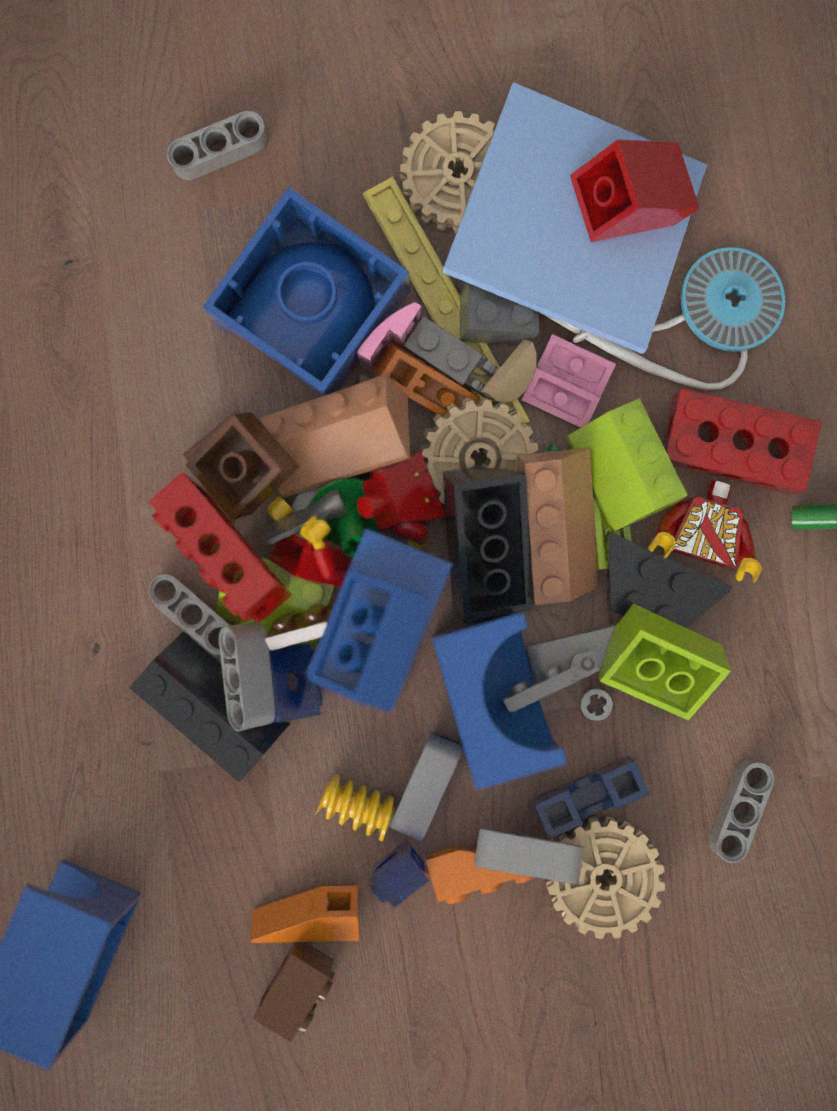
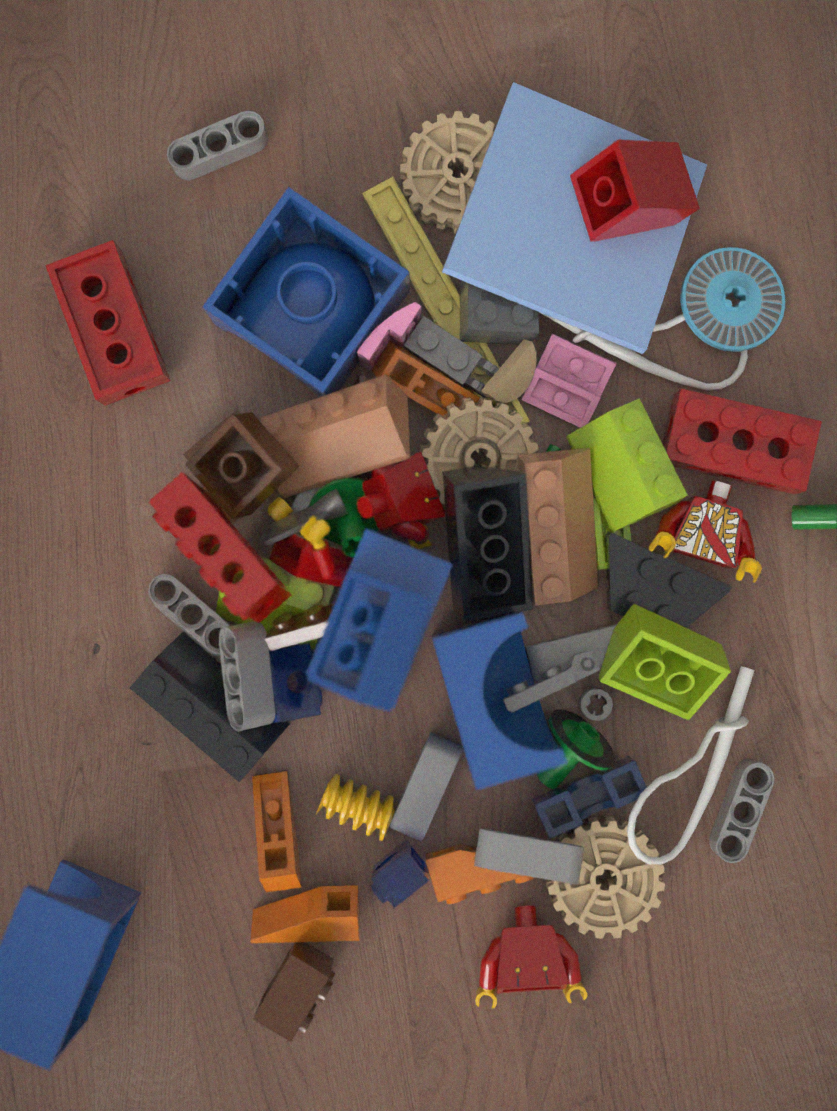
(85, 316): none -> red brick
(275, 832): none -> orange slope
(529, 960): none -> red torso
(579, 743): none -> green piece
(727, 727): none -> white piece

